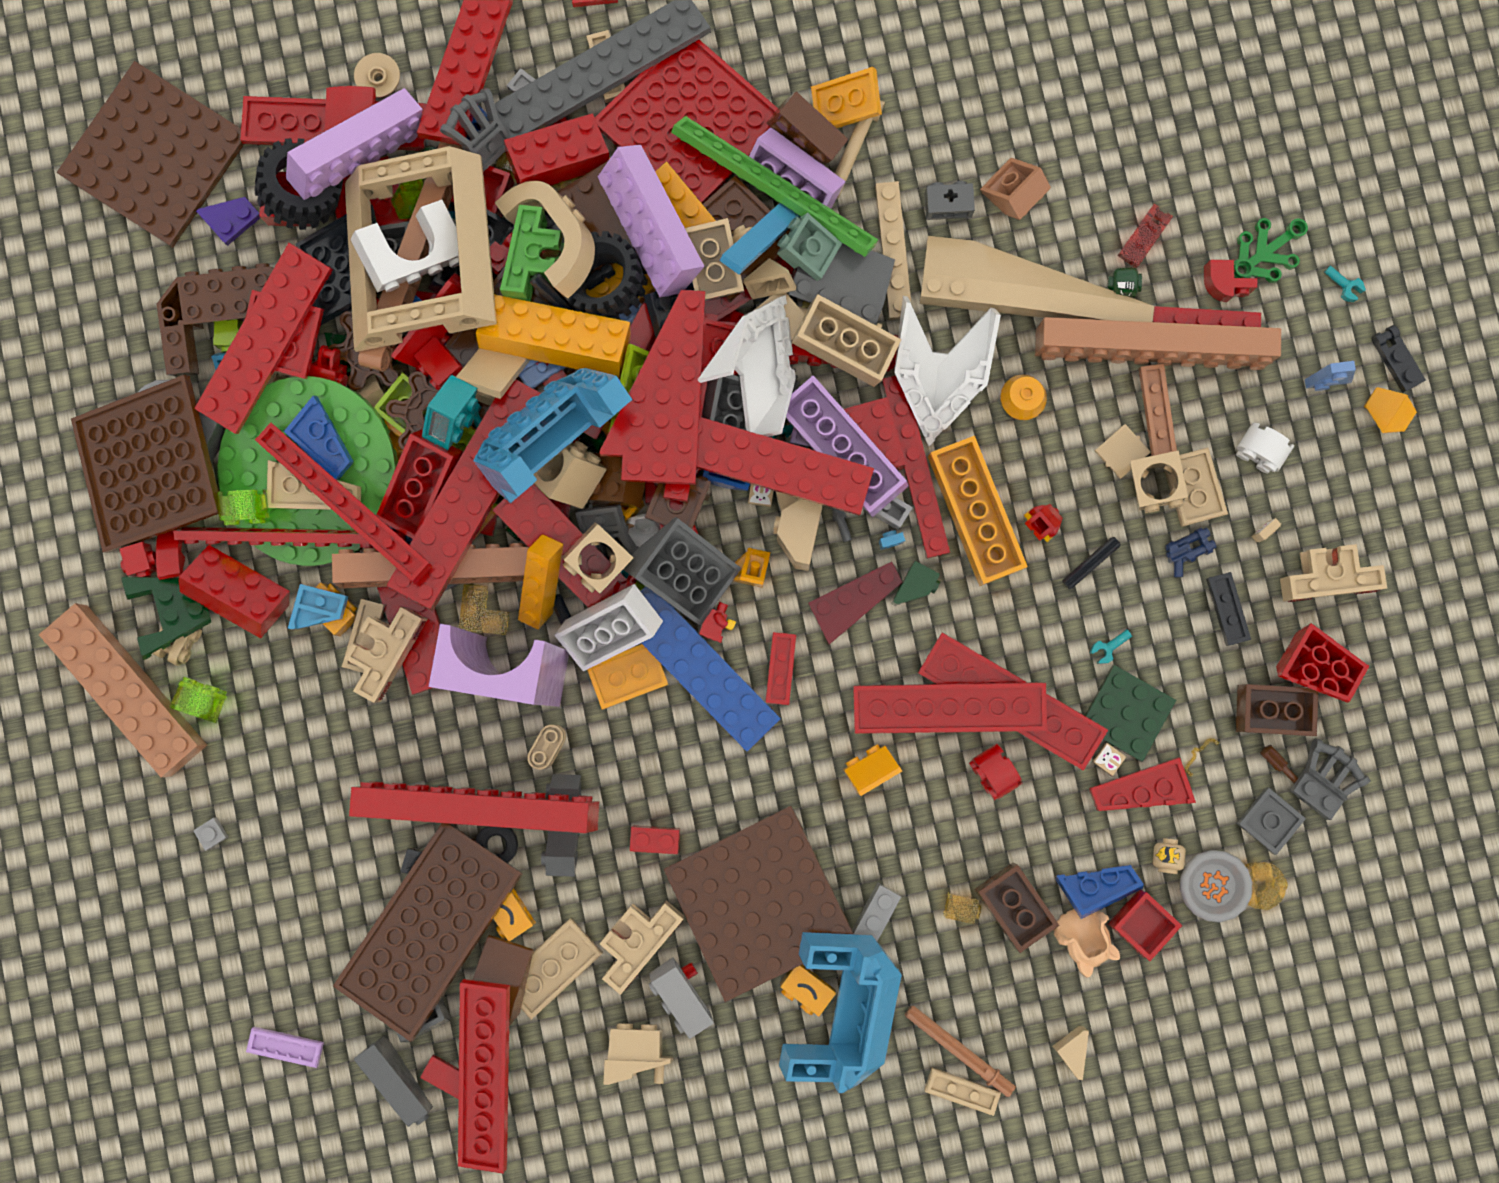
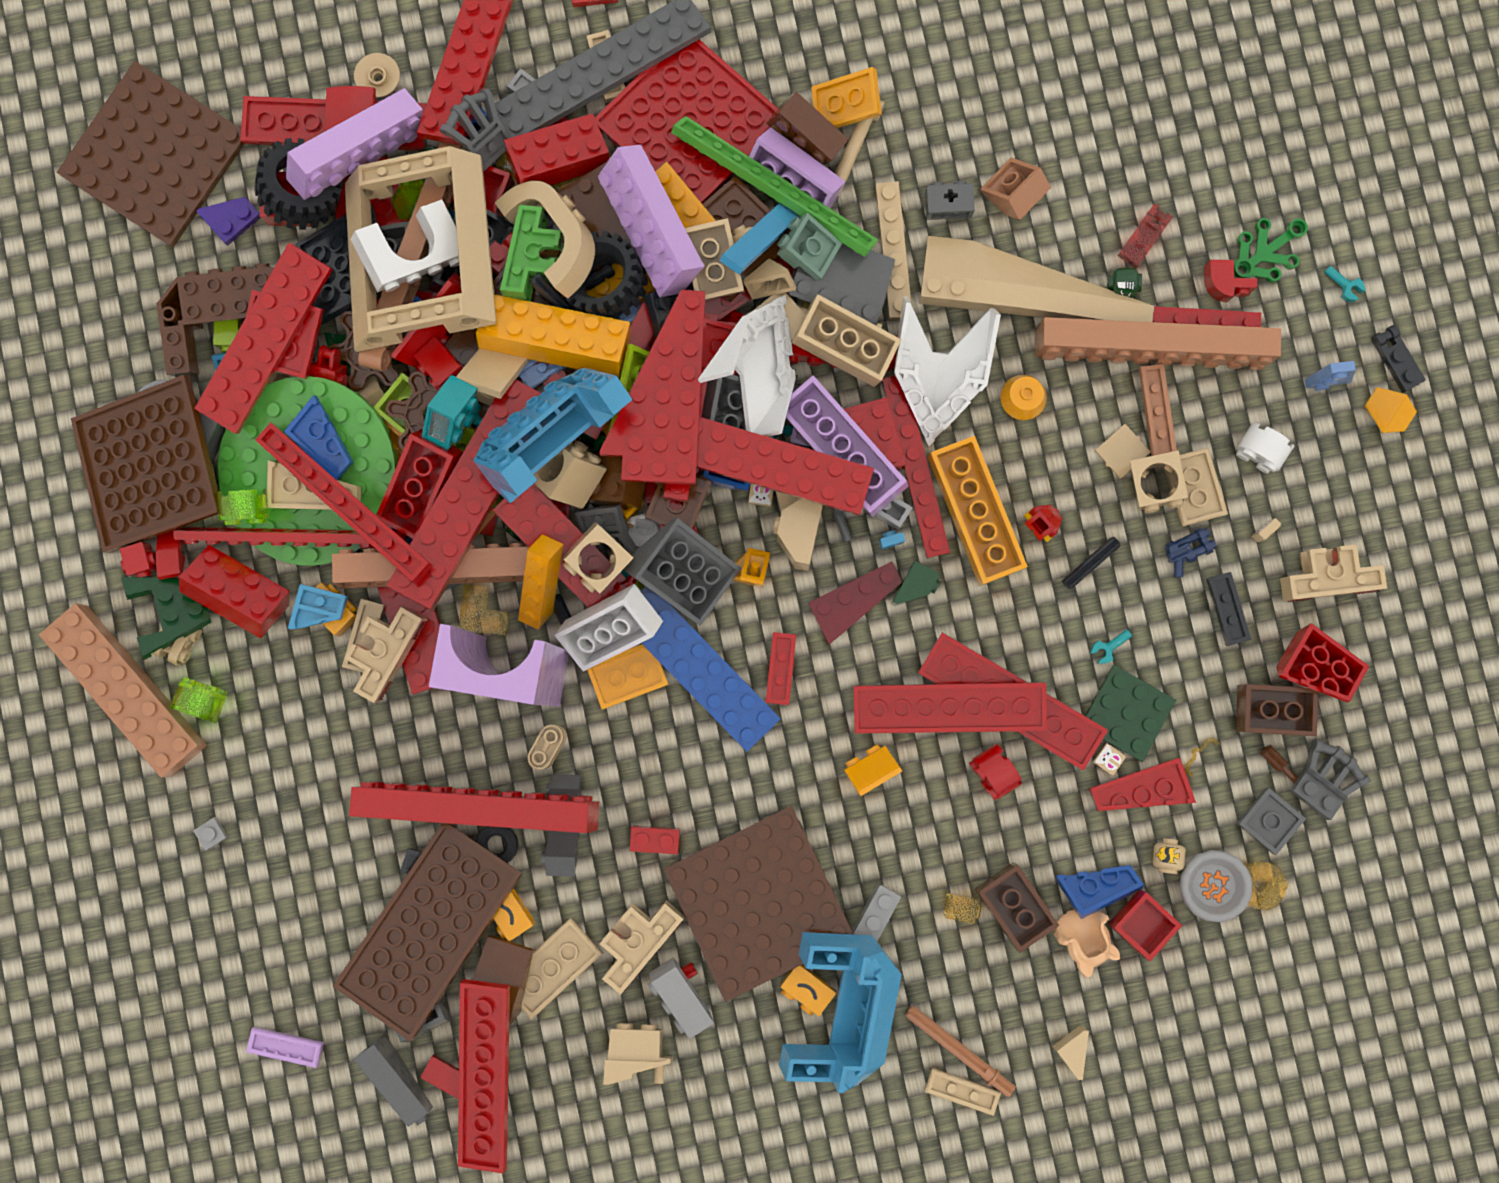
(716, 622): red piece -> none

